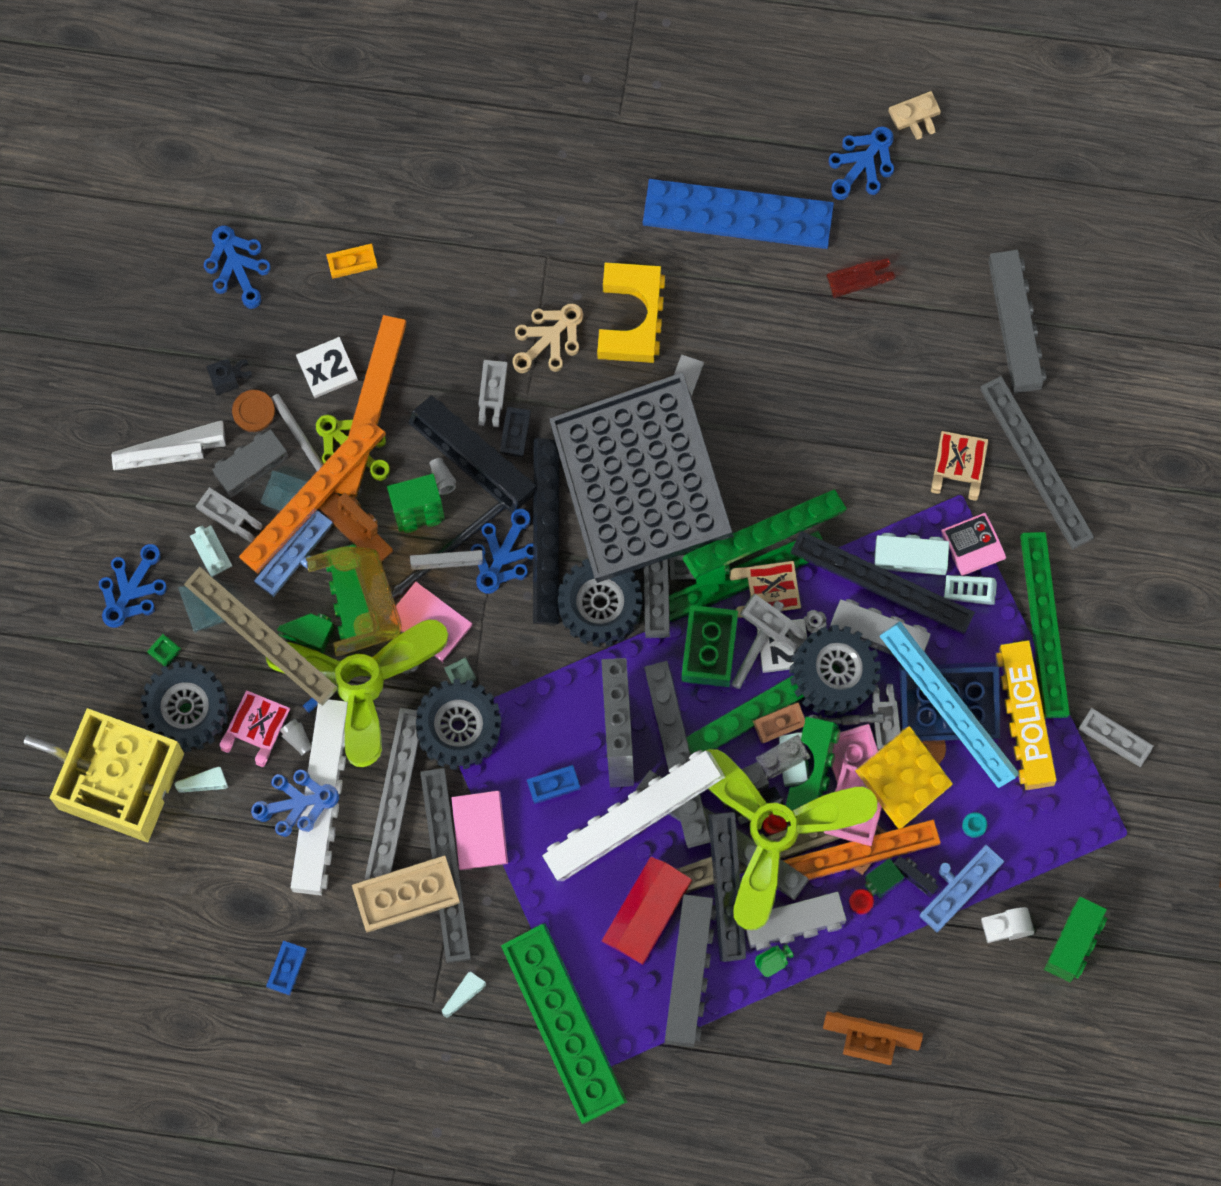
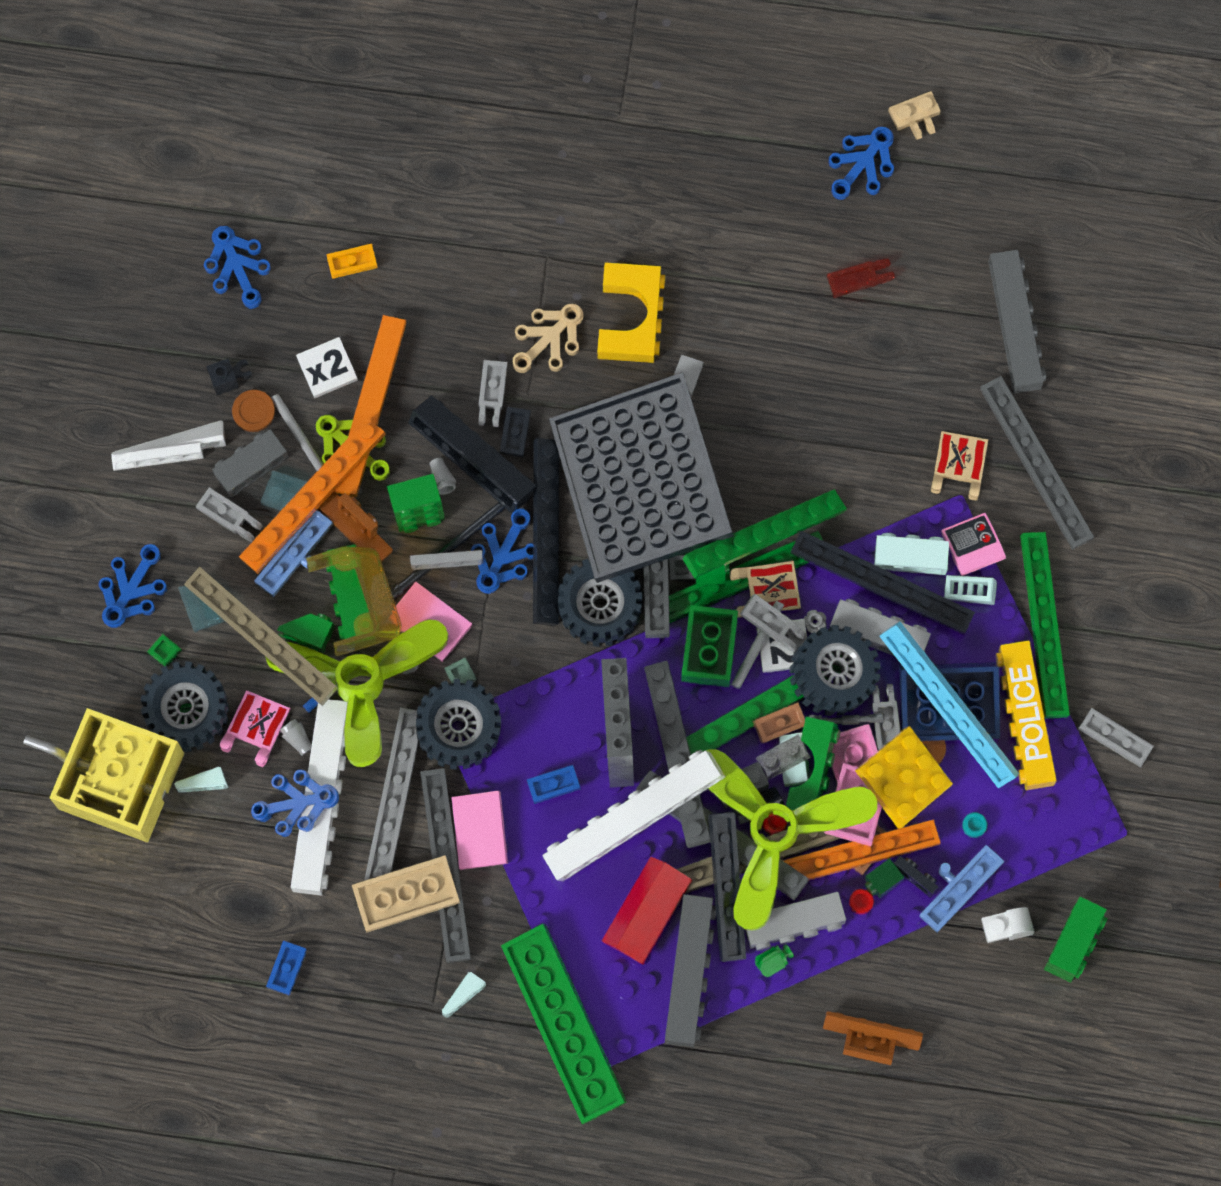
(210, 550): light aqua hinge -> none
(738, 213): blue plate -> none

